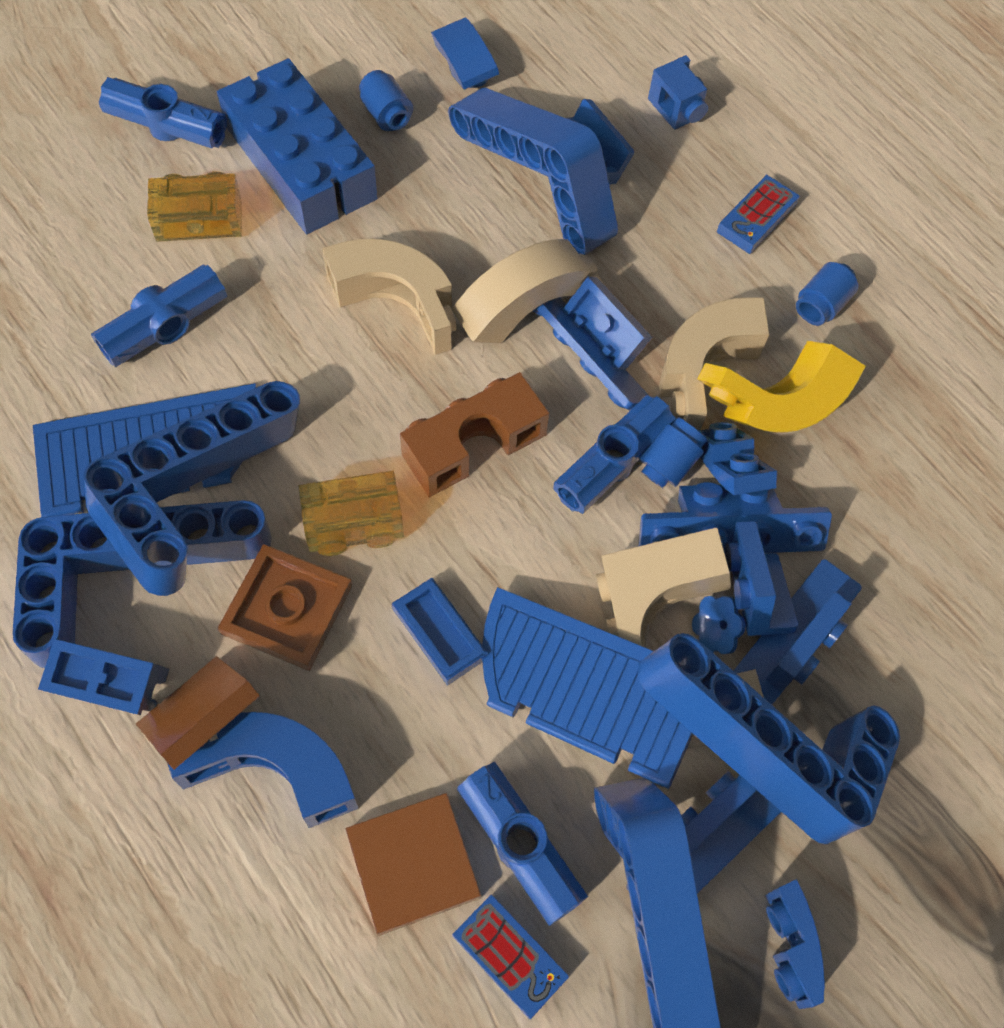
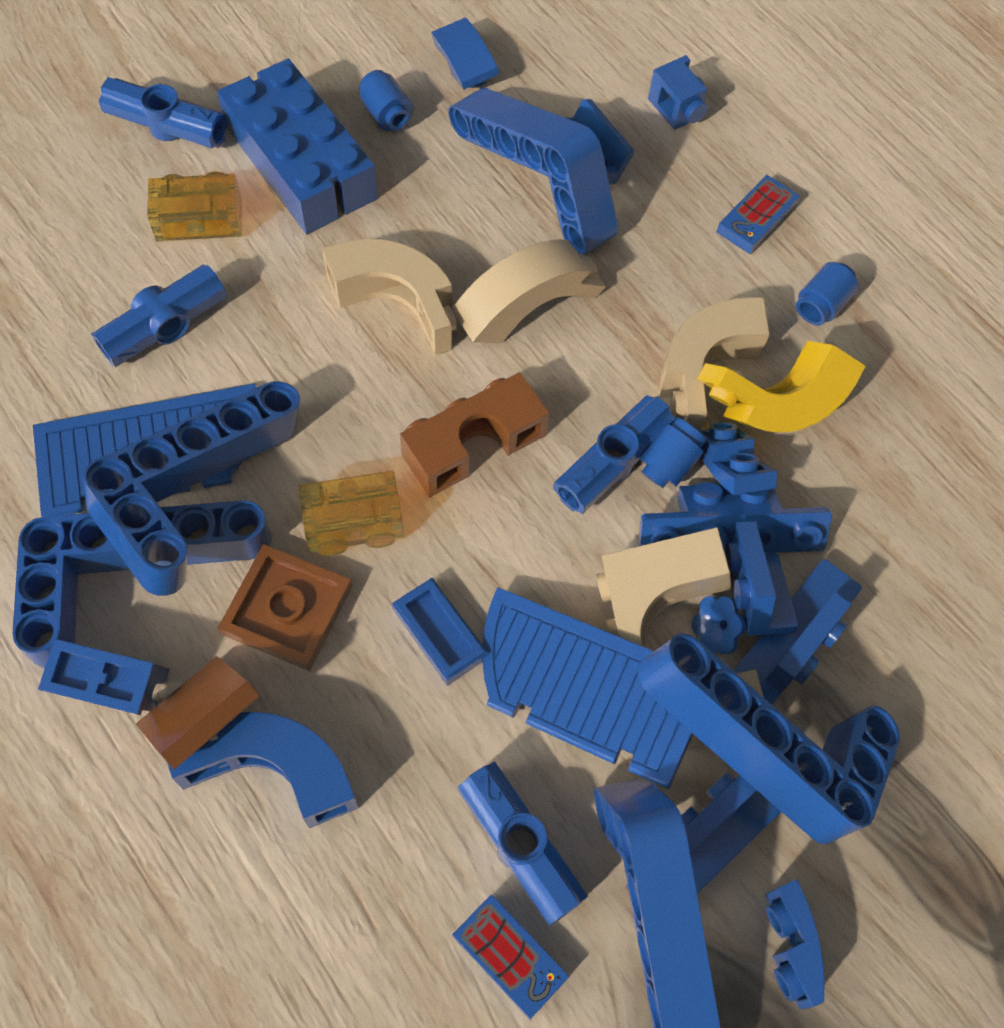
(412, 864): dark orange tile -> none
(602, 336): blue bracket -> none

